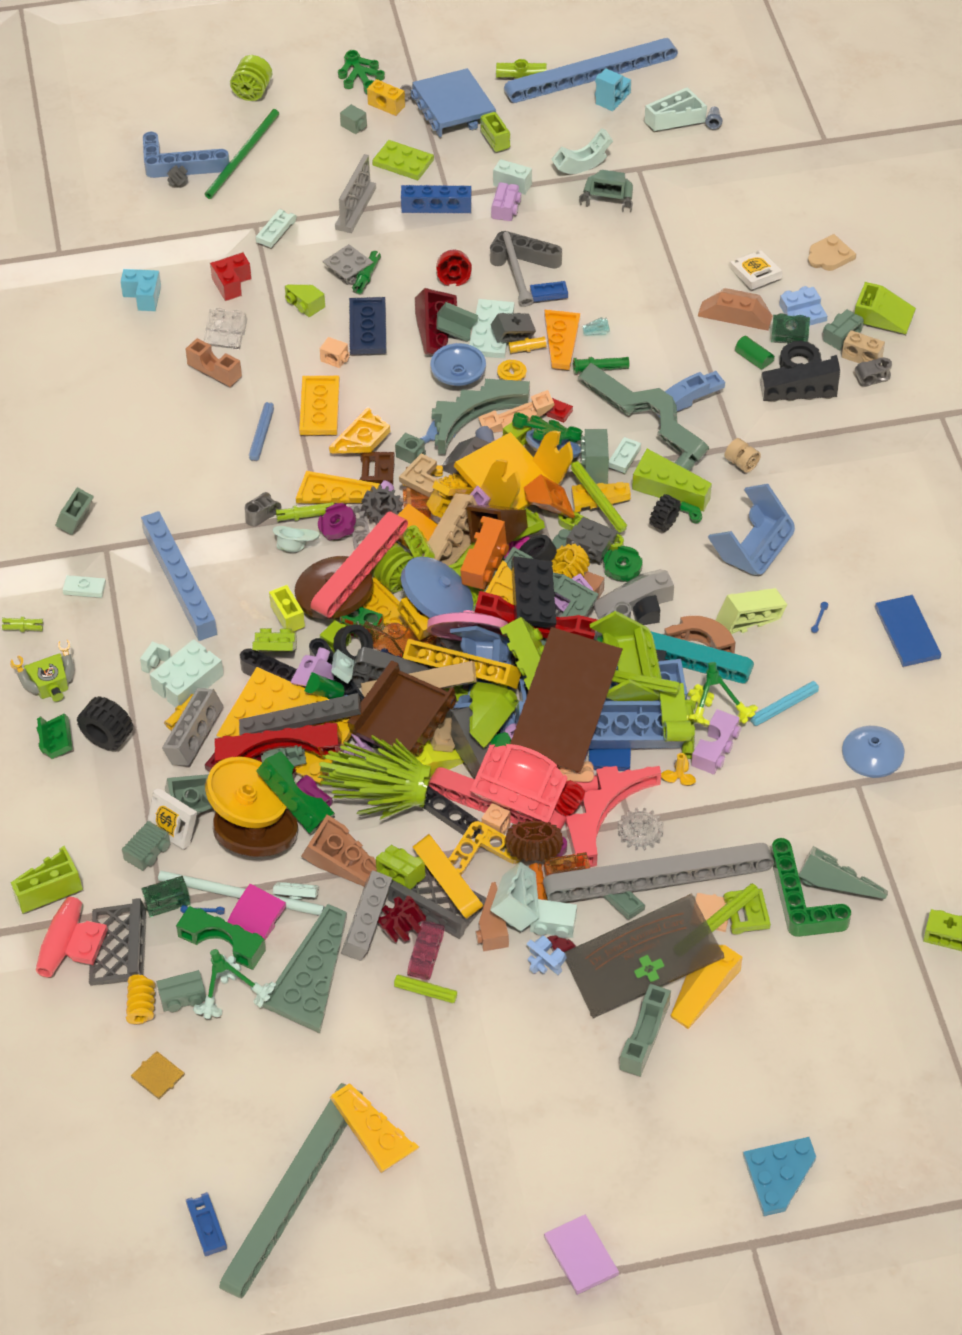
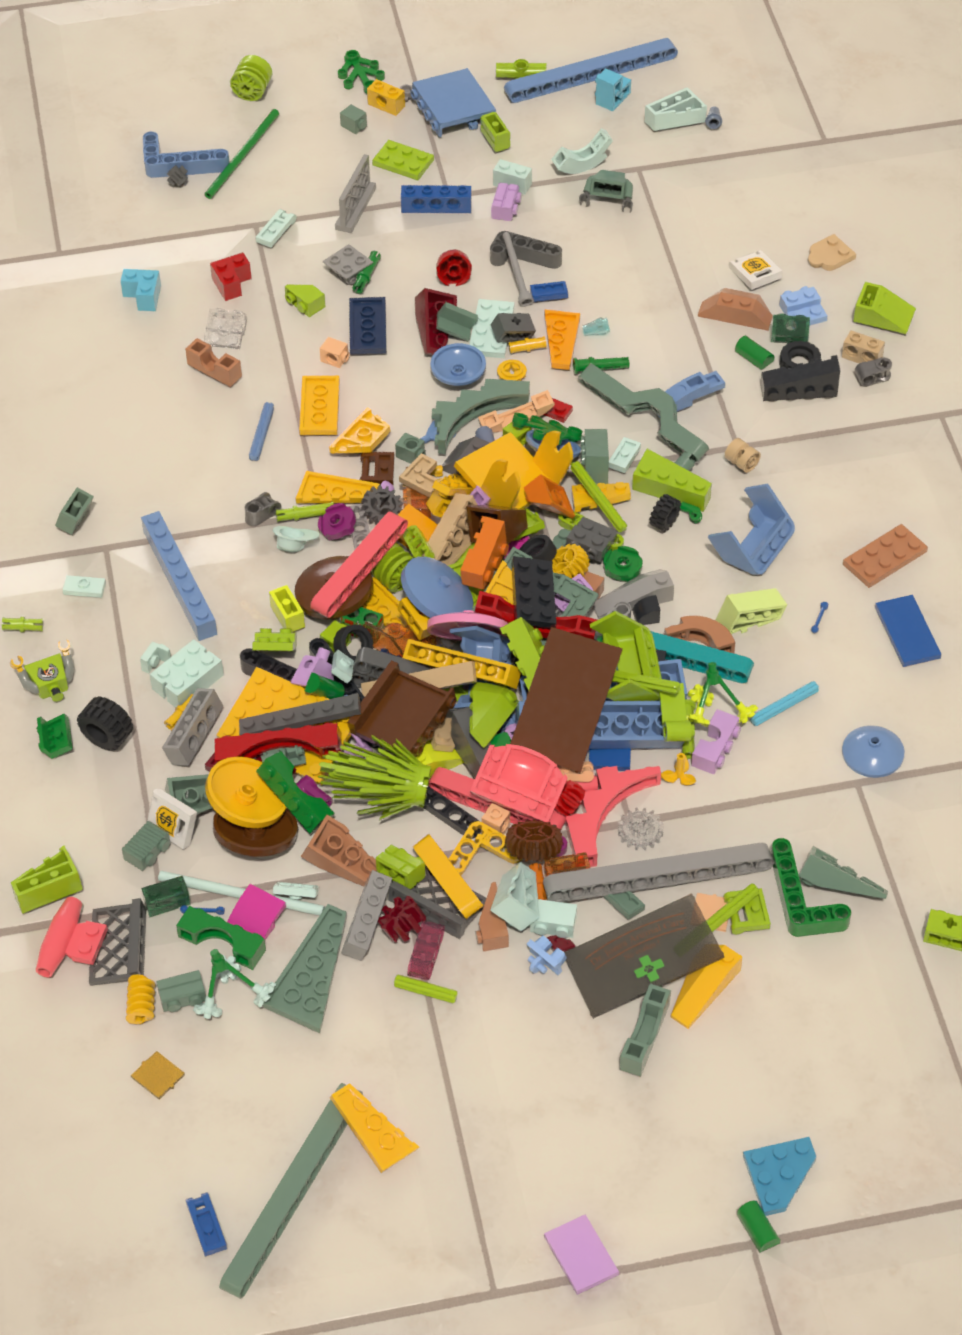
(758, 1226): none -> green brick
(839, 329): sand green brick -> none
(885, 555): none -> nougat plate

